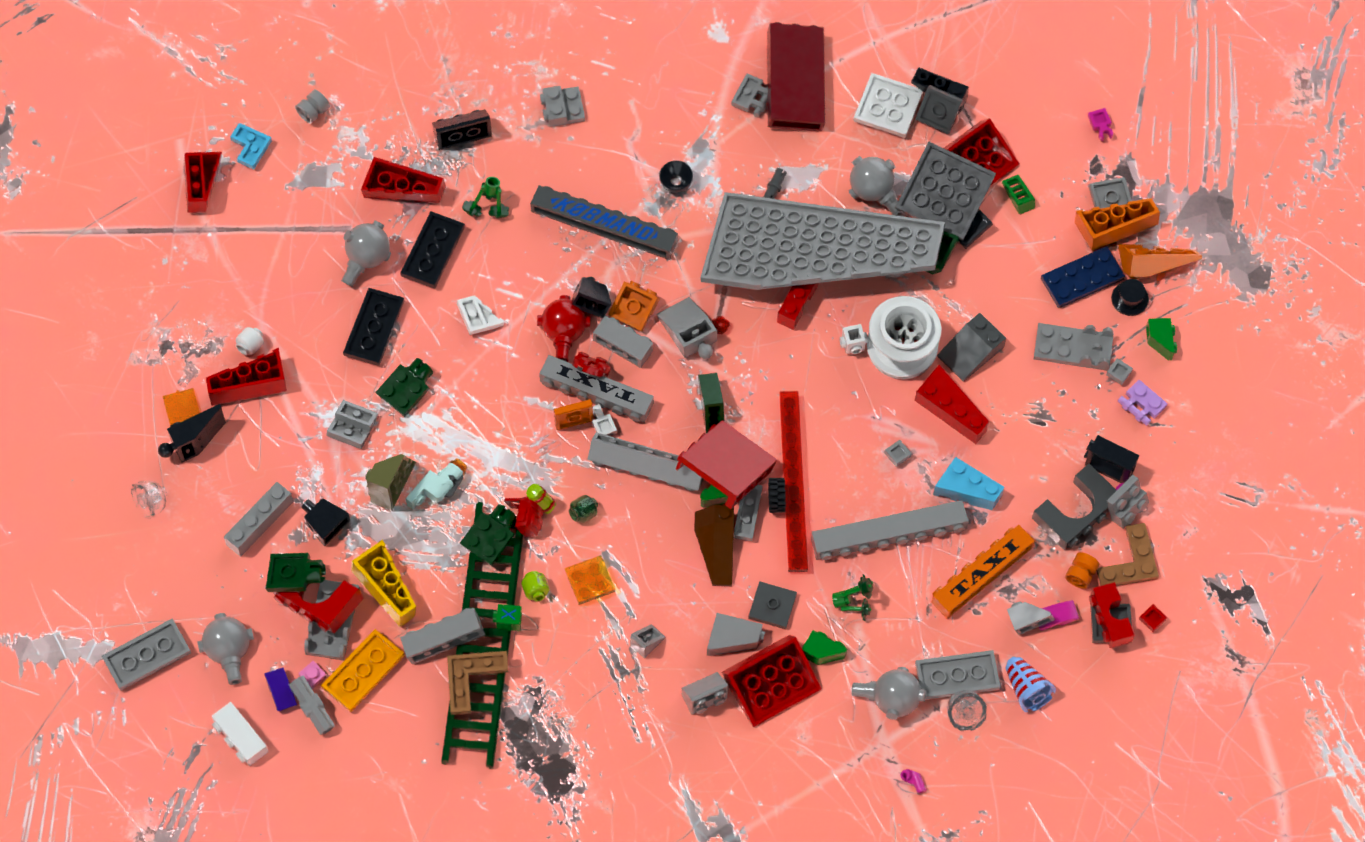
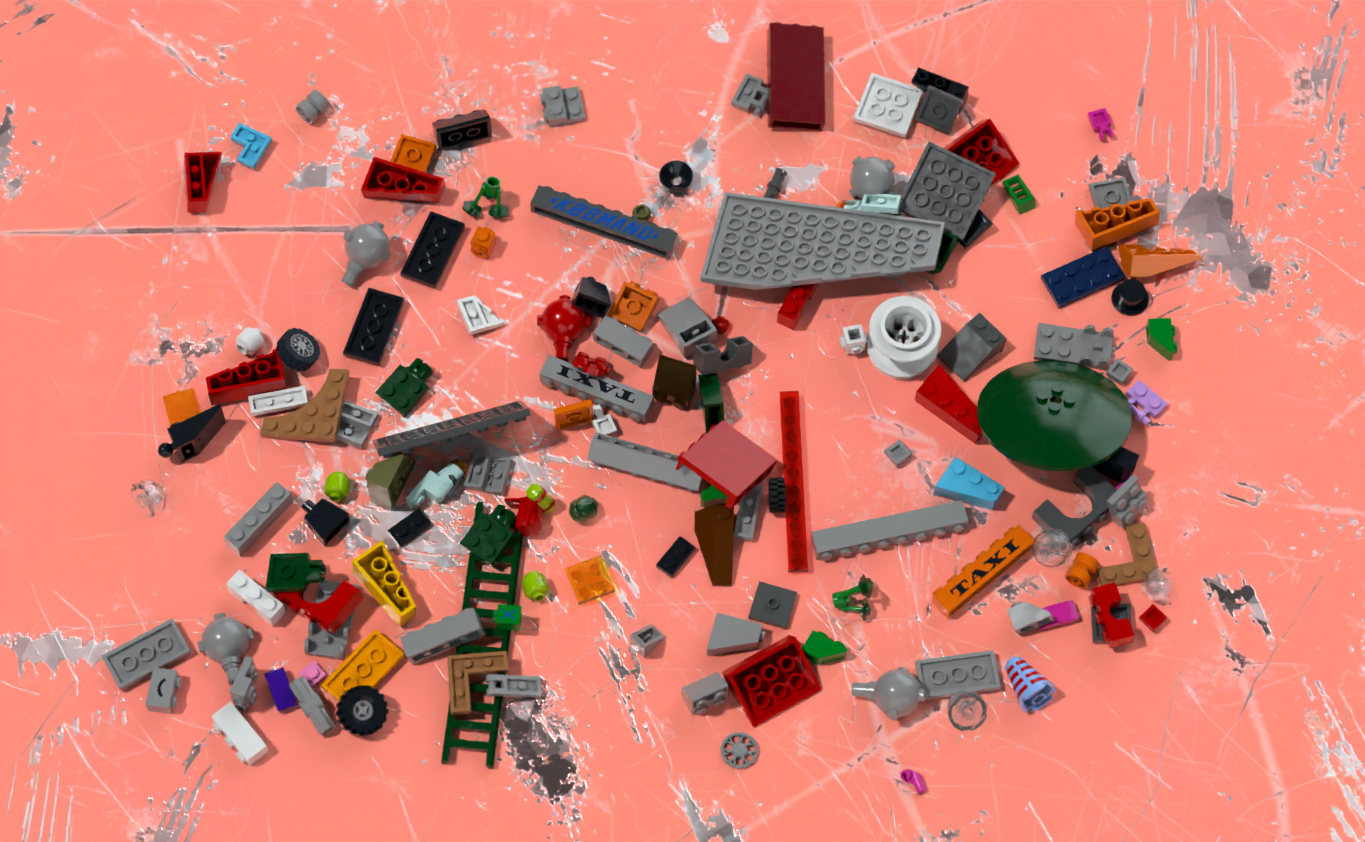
(163, 690): none -> light grey brick
(243, 689): none -> light grey plate
(263, 602): none -> white arch
(278, 401): none -> white plate
(298, 349): none -> black wheel
(318, 418): none -> medium nougat plate
(337, 486): none -> lime head
(369, 703): none -> black wheel
(409, 527): none -> black plate
(413, 153): none -> orange plate
(446, 429): none -> dark grey plate
(483, 242): none -> orange brick
(488, 473): none -> light grey slope
(514, 686): none -> light grey plate
(642, 212): none -> olive plate
(674, 382): none -> dark brown slope
(675, 557): none -> black plate
(710, 359): none -> dark grey arch
(739, 750): none -> light grey wheel
(874, 203): none -> light aqua plate
(1052, 548): none -> clear cylinder
(1068, 436): none -> dark green dish
(1158, 586): none -> clear cylinder

